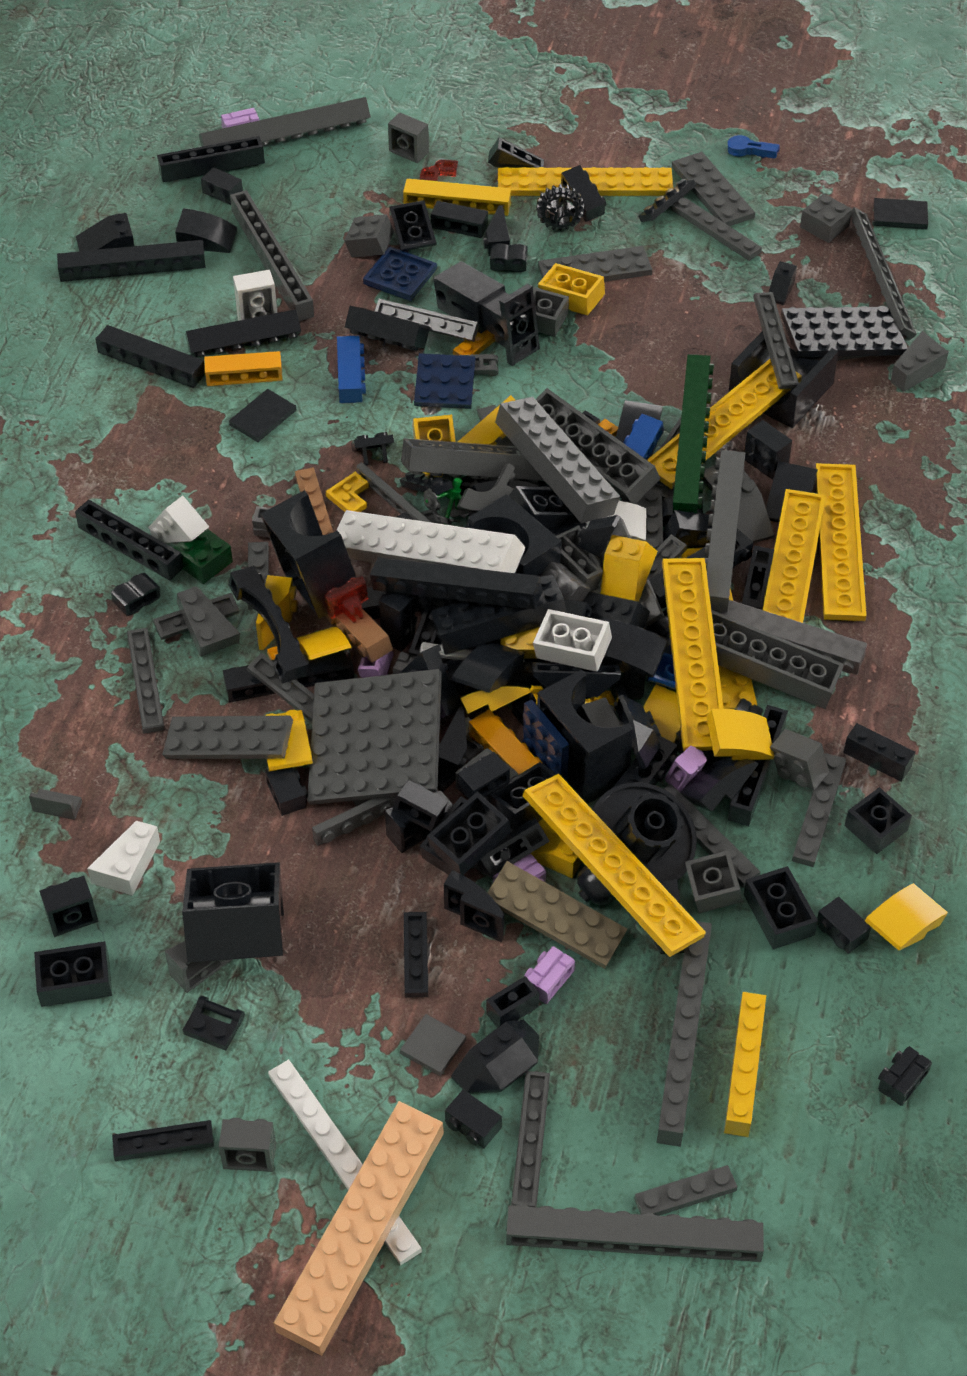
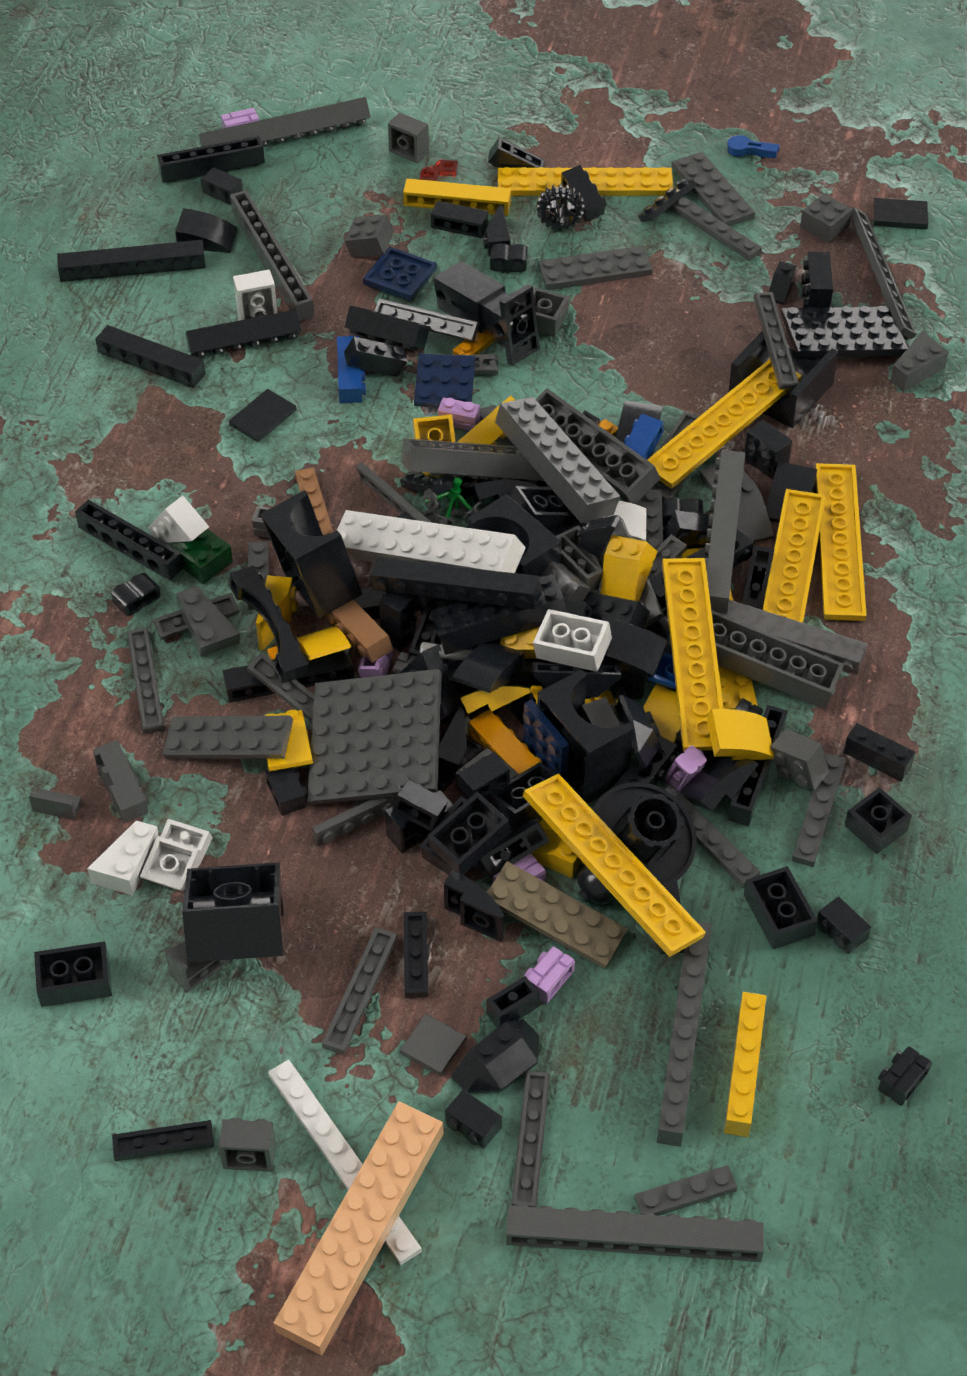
(69, 906): black brick -> none
(108, 233): black slope -> none
(120, 781): none -> dark grey wedge
(175, 852): none -> white slope
(210, 1029): black plate -> none
(243, 368): light orange brick -> none
(346, 493): yellow plate -> none
(347, 599): clear red plate -> none
(359, 991): none -> dark grey plate
(375, 356): none -> black brick
(379, 440): black plate -> none
(412, 226): black slope -> none
(464, 414): none -> lavender brick
(475, 501): dark grey arch -> none
(580, 286): yellow slope -> none
(692, 434): dark green brick -> none
(714, 881): dark grey brick -> none
(817, 280): none -> black brick
(906, 917): yellow slope -> none

